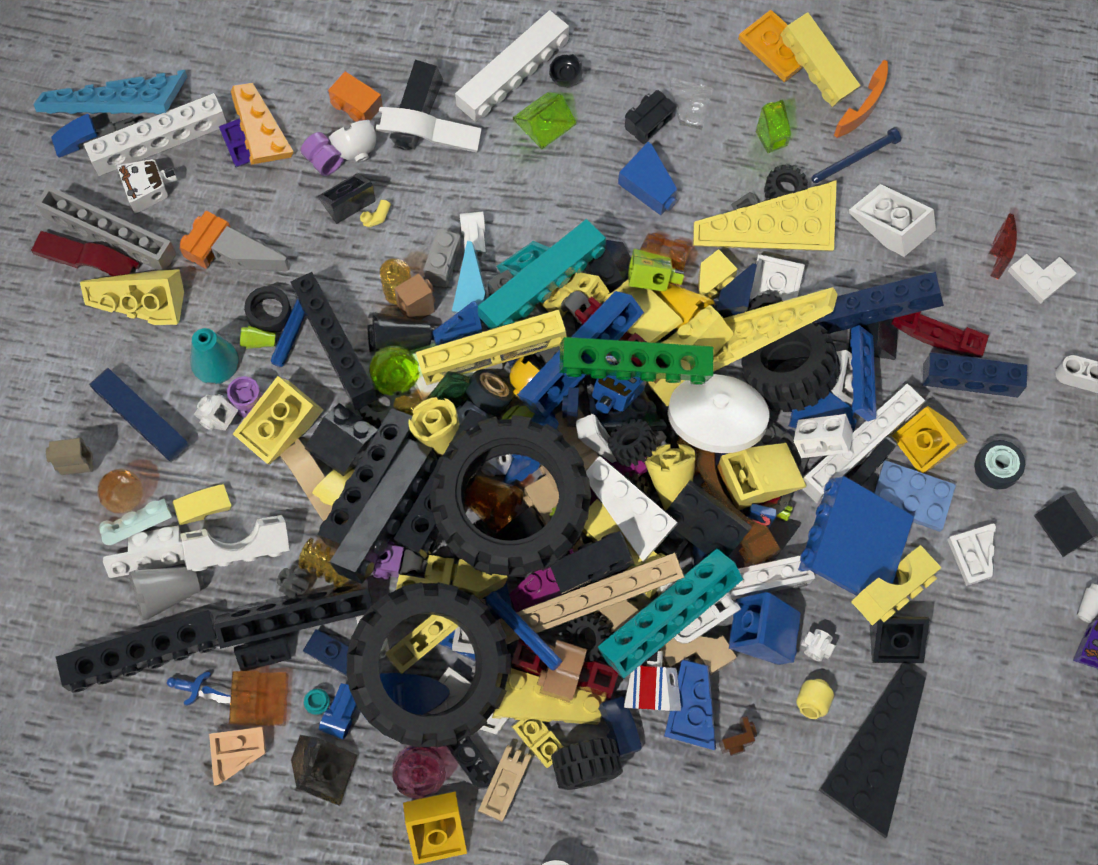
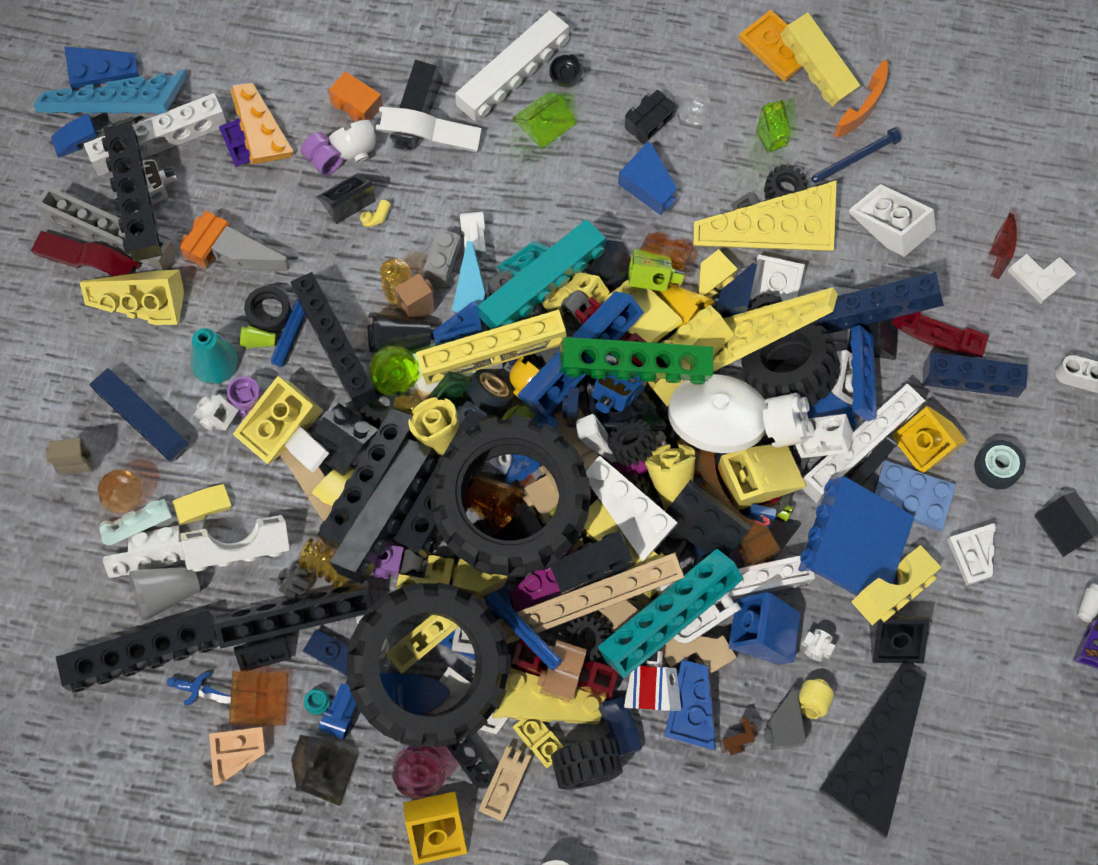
(98, 66): none -> blue wing
(147, 243): none -> black brick
(306, 449): none -> white slope
(786, 725): none -> dark grey slope
(787, 420): none -> white brick

